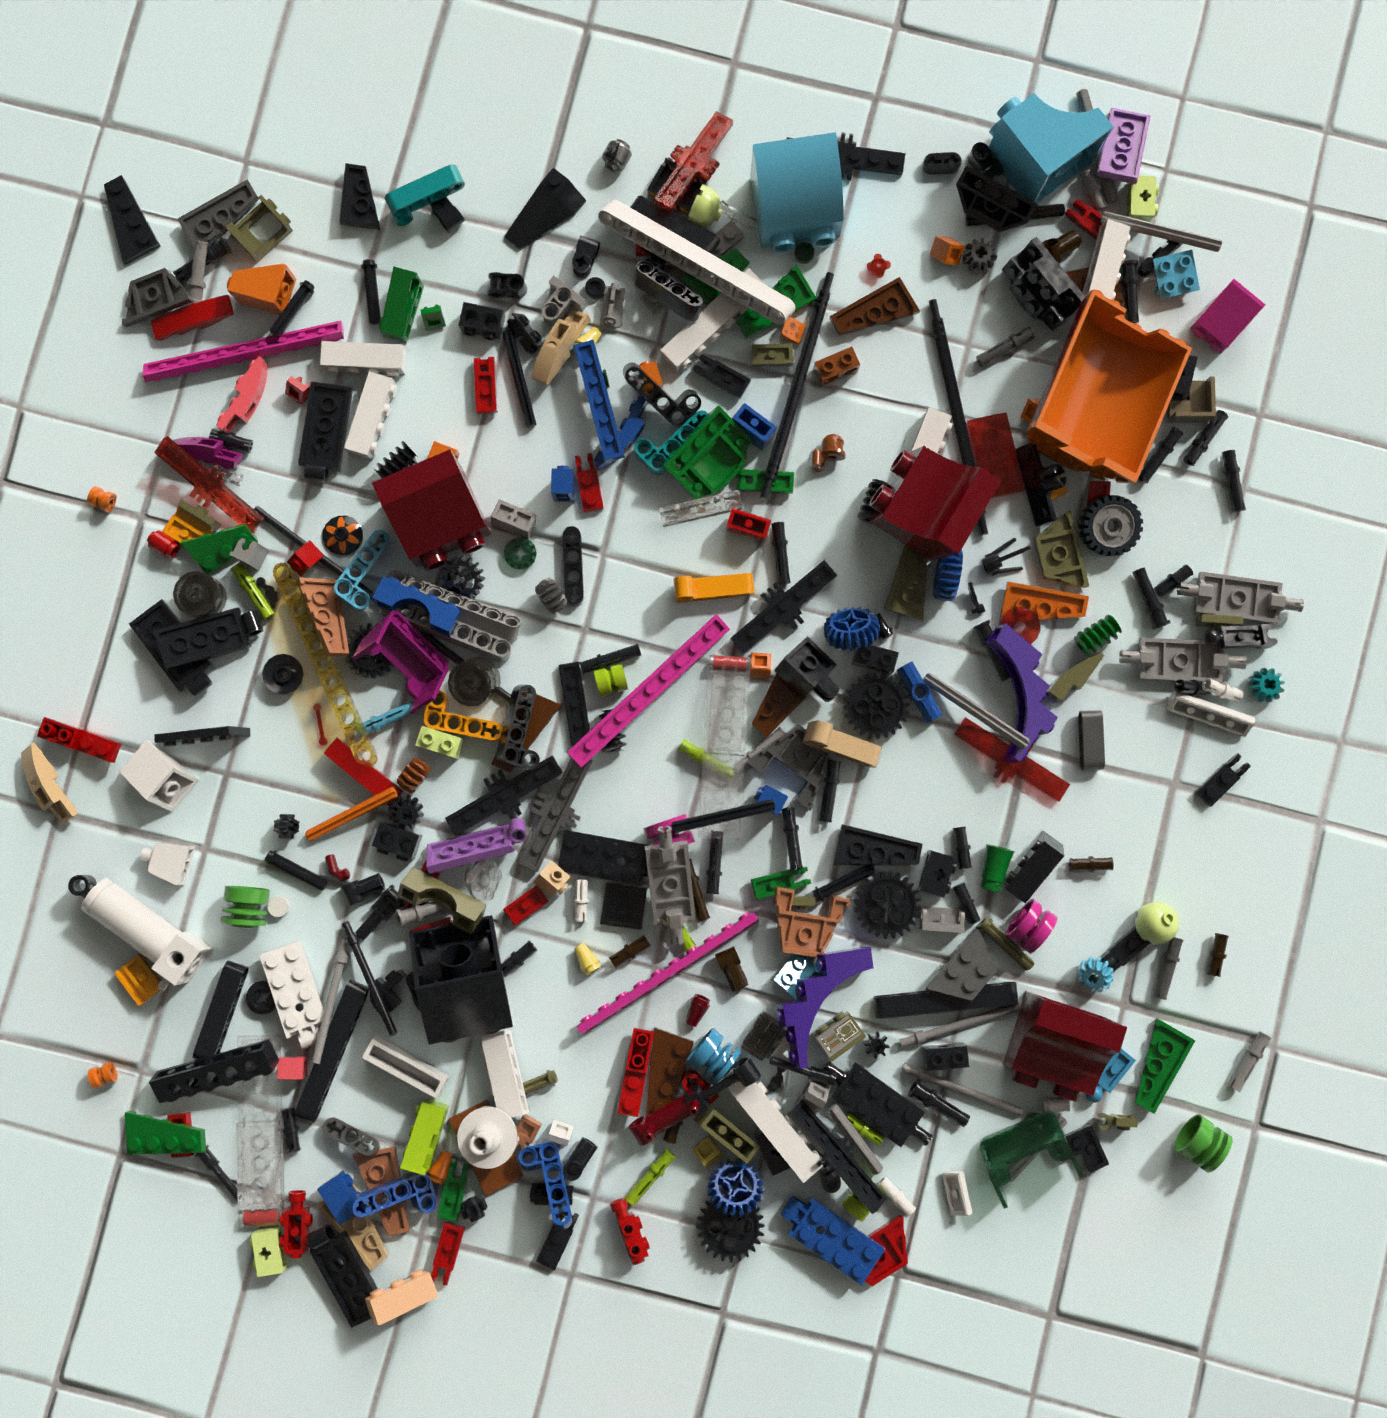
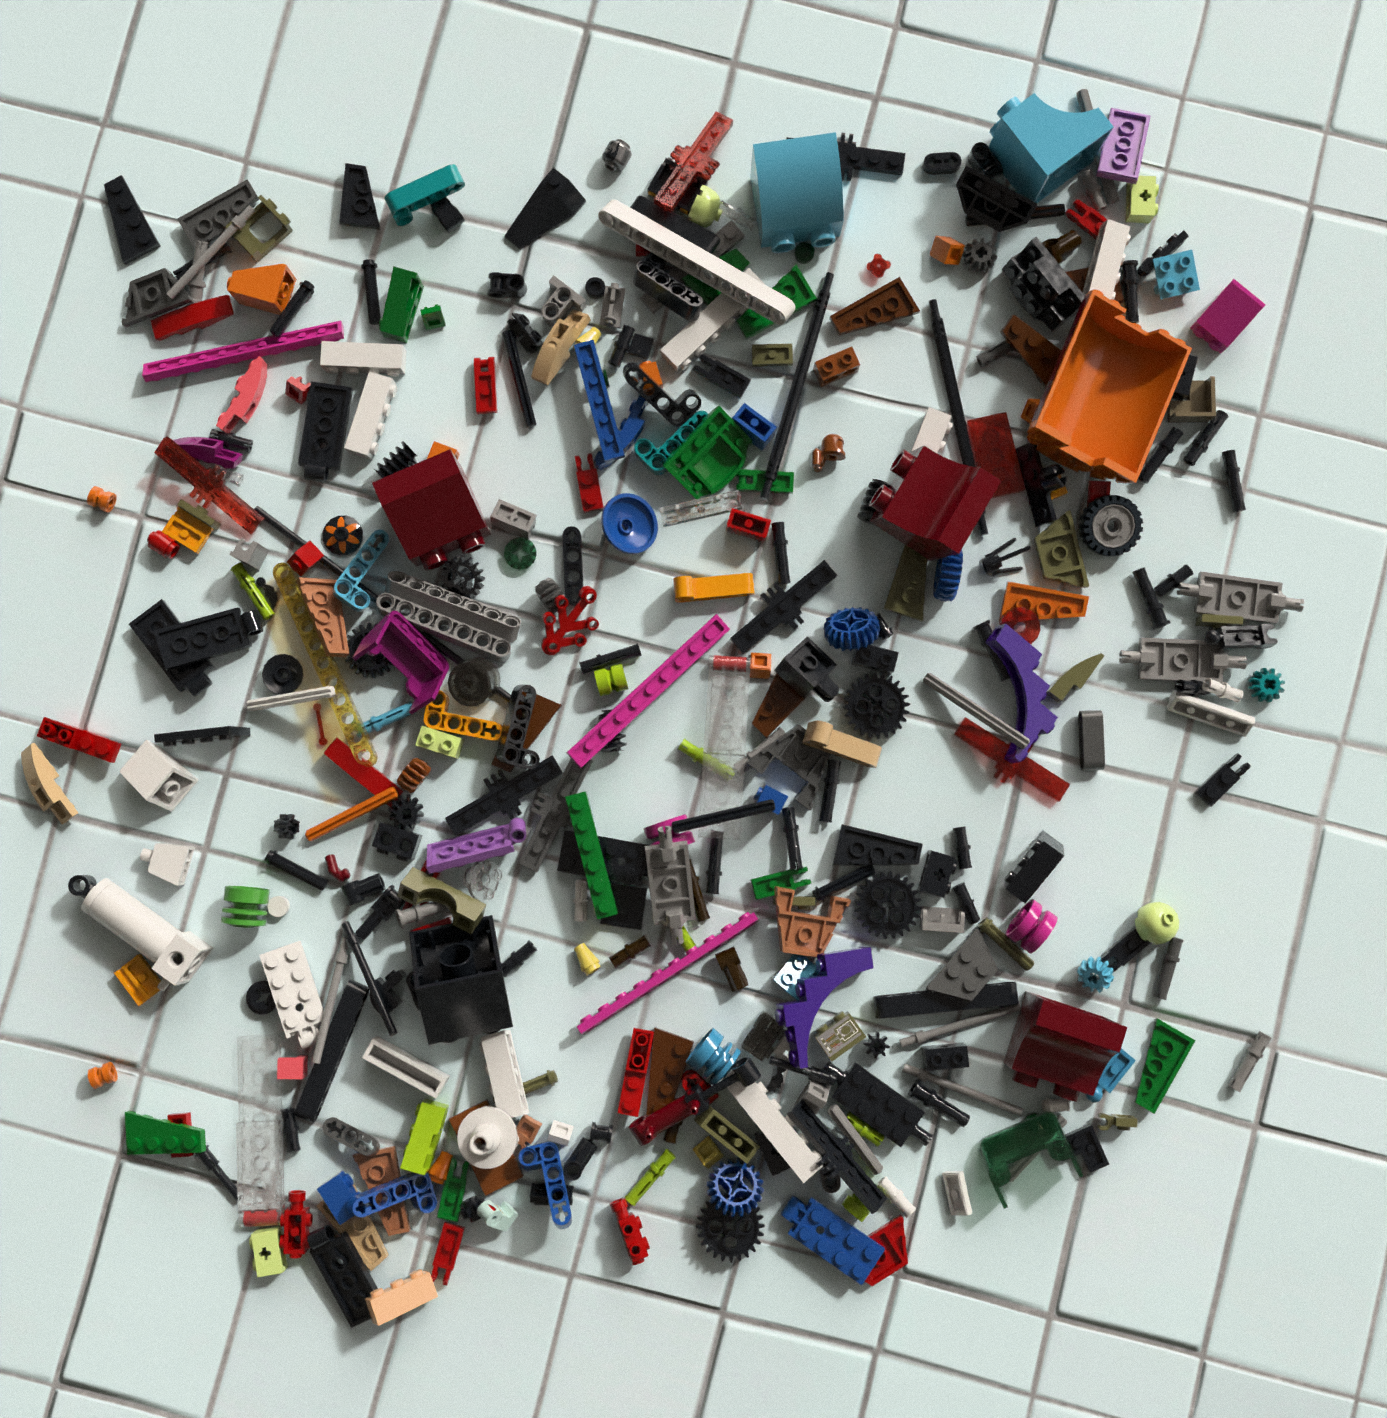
(189, 588): clear smoke wheel -> none
(213, 549): green wing -> none
(214, 1071): black brick -> none
(221, 1010): black beam -> none
(238, 222): none -> light grey bar
(291, 698): none -> white axle
(392, 595): blue arch -> none
(484, 316): black brick -> none
(497, 1216): none -> light aqua leg
(525, 905): red plate -> none
(552, 880): tan brick -> none
(556, 1243): black hinge -> none
(563, 484): blue brick -> none
(568, 623): none -> red plant
(574, 701): black tile -> none
(585, 253): black piece -> none
(591, 855): none -> green arch
(601, 1132): none -> black bush
(621, 346): none -> black pin
(637, 518): none -> blue dish
(641, 346): none -> black tile
(697, 1008): dark red cone -> none
(792, 330): orange slope -> none
(911, 680): blue piece -> none
(979, 608): black piece -> none
(995, 867): green plant -> none
(1032, 347): none -> reddish brown wing
(1091, 864): dark brown pin -> none
(1097, 634): green piece -> none
(1165, 232): light grey axle -> none
(1203, 1143): bright green wheel -> none
(1217, 954): dark brown pin -> none

